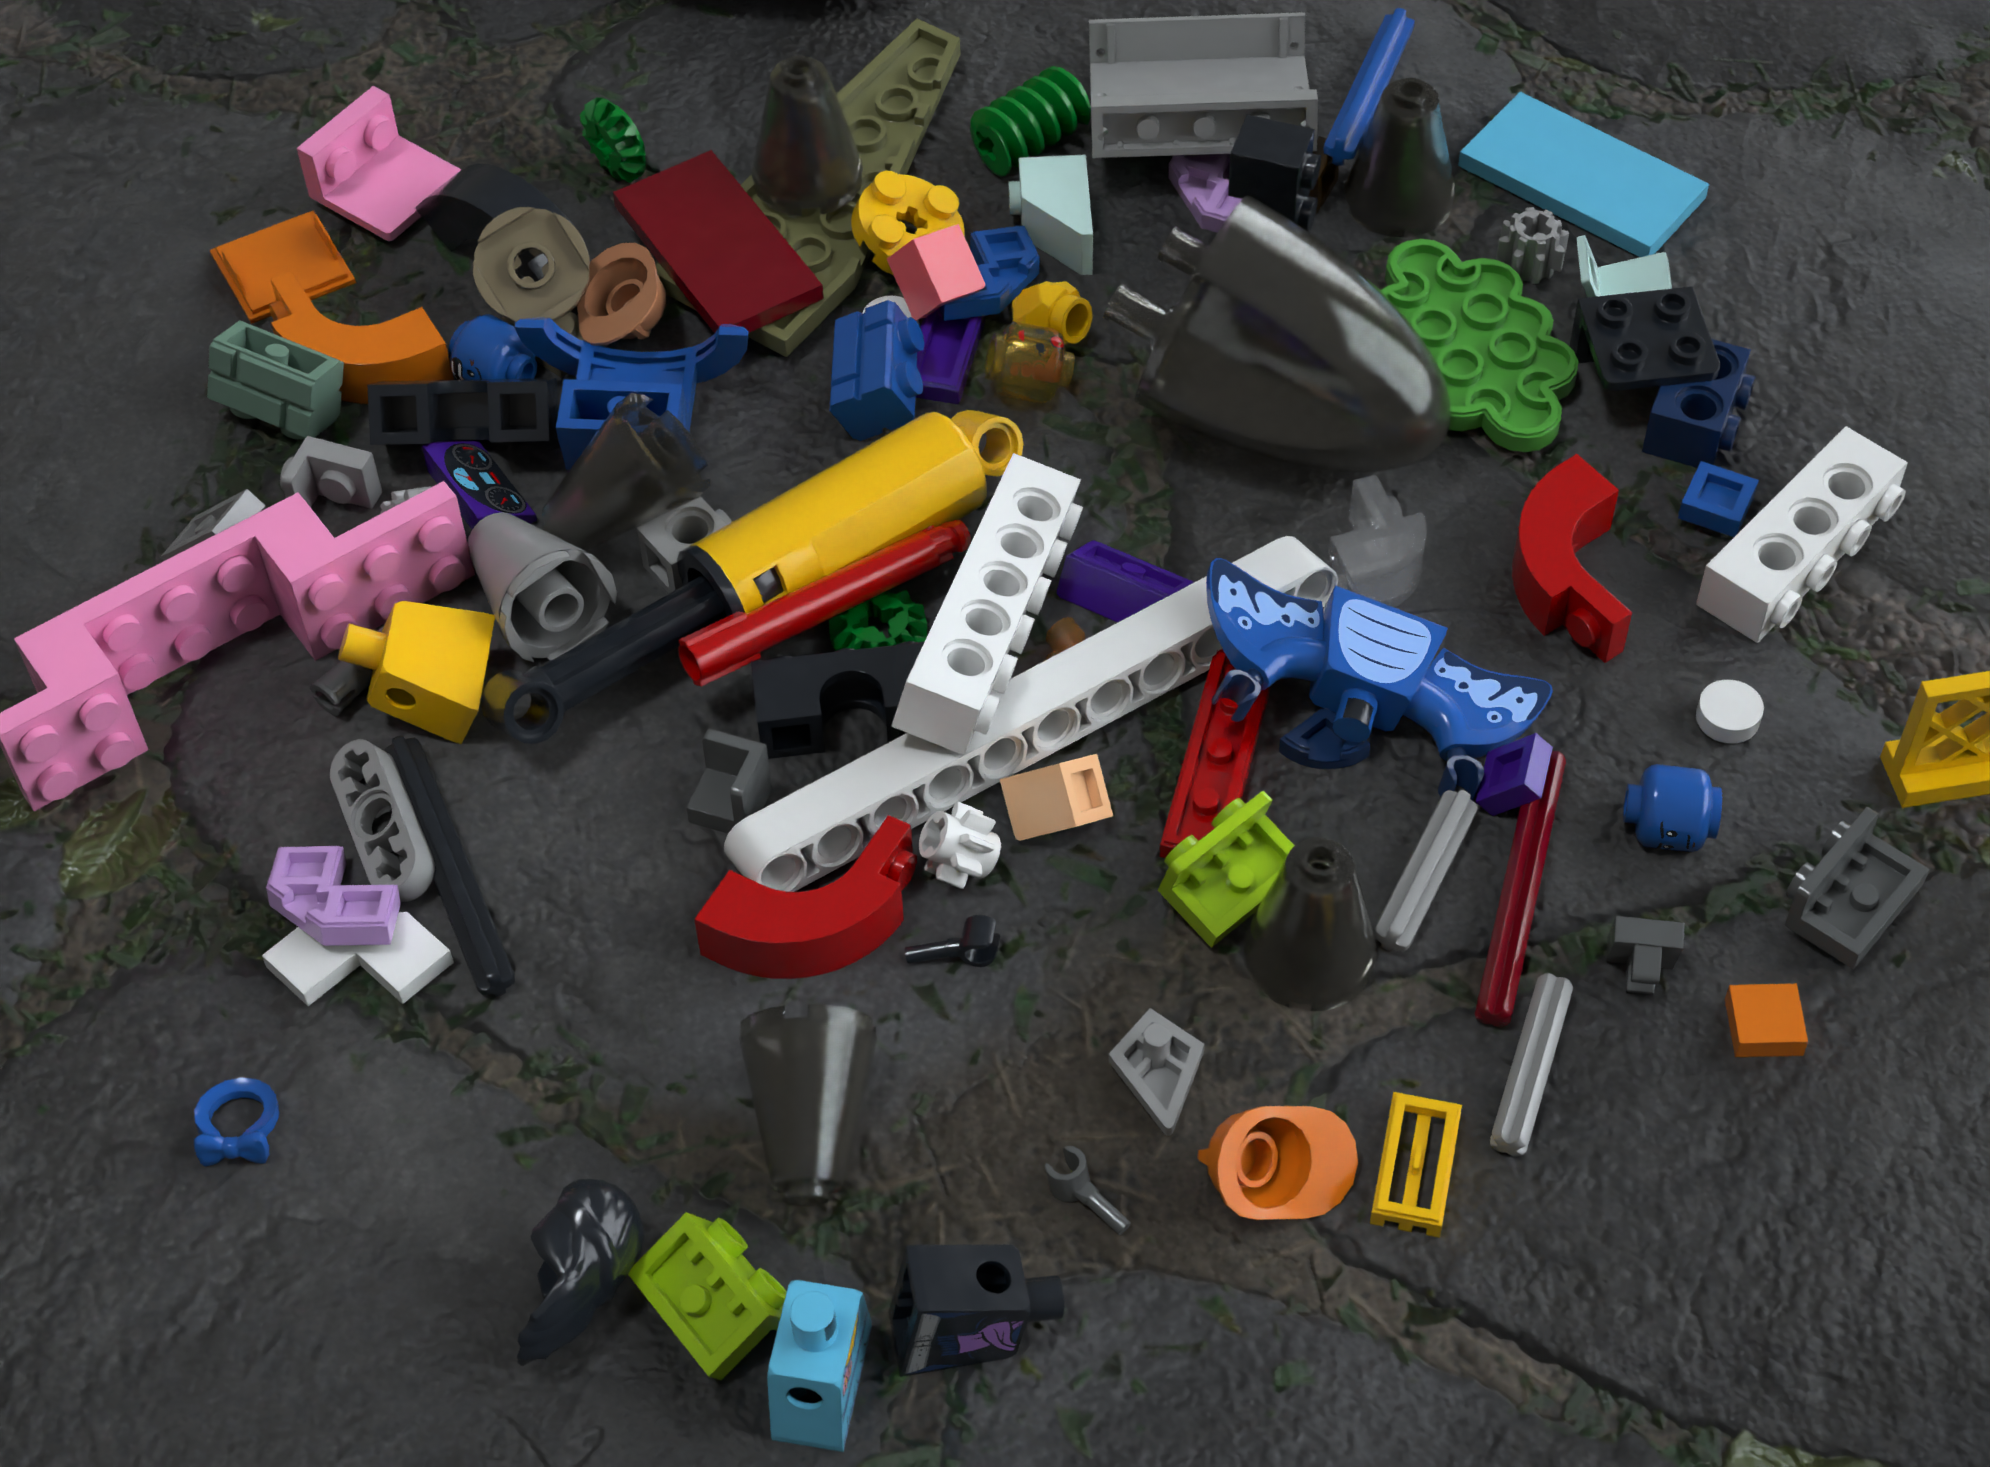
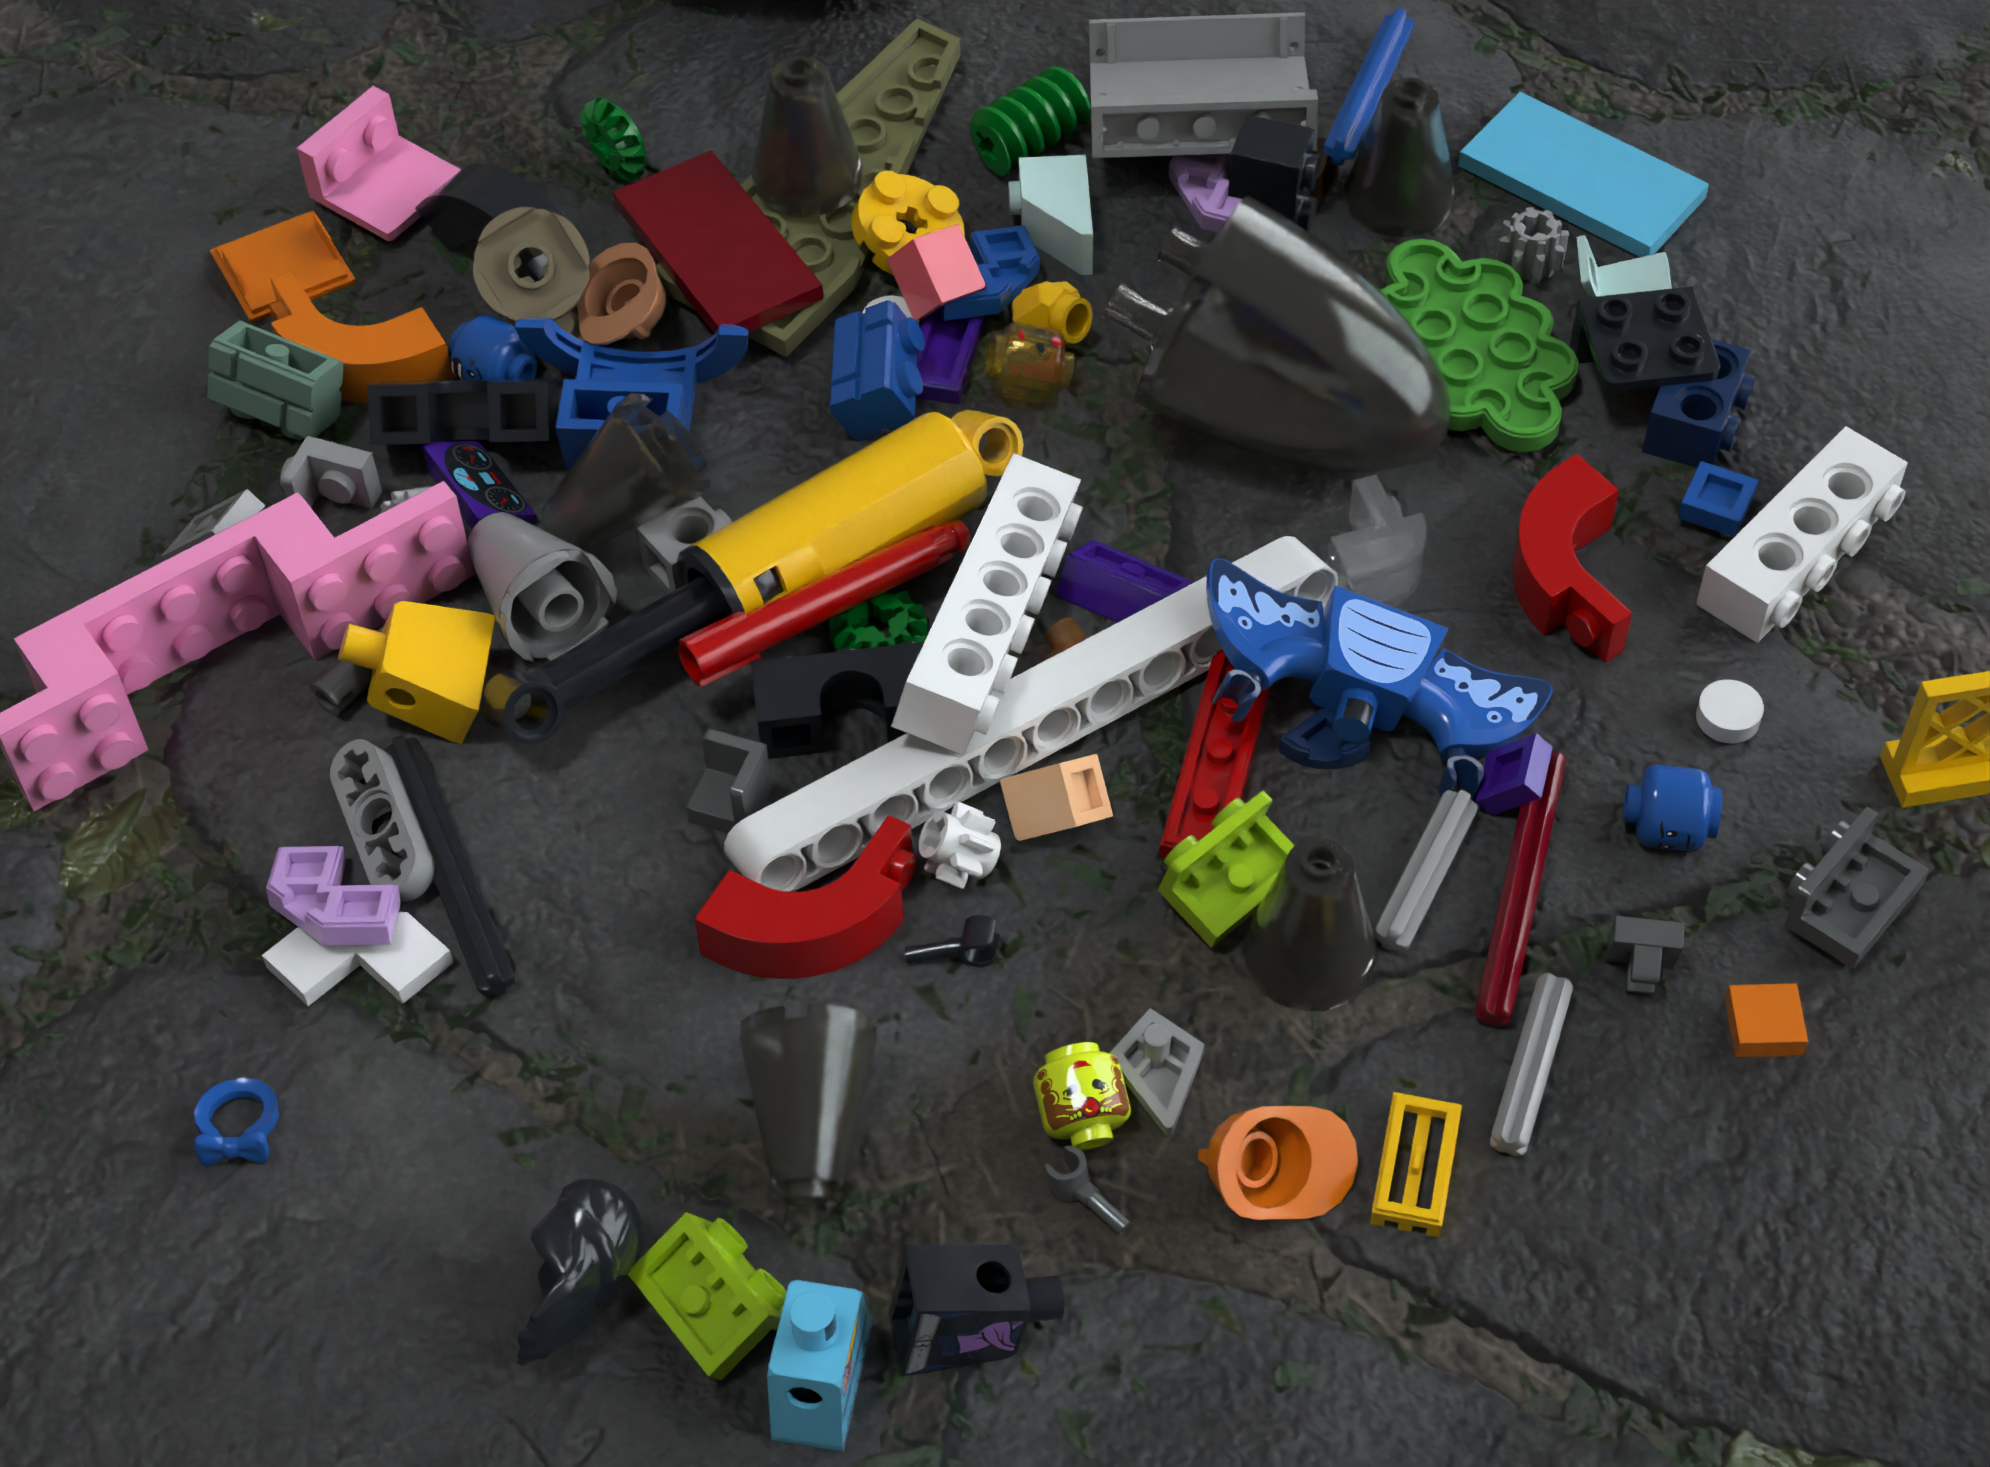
(1081, 1095): none -> neon yellow head

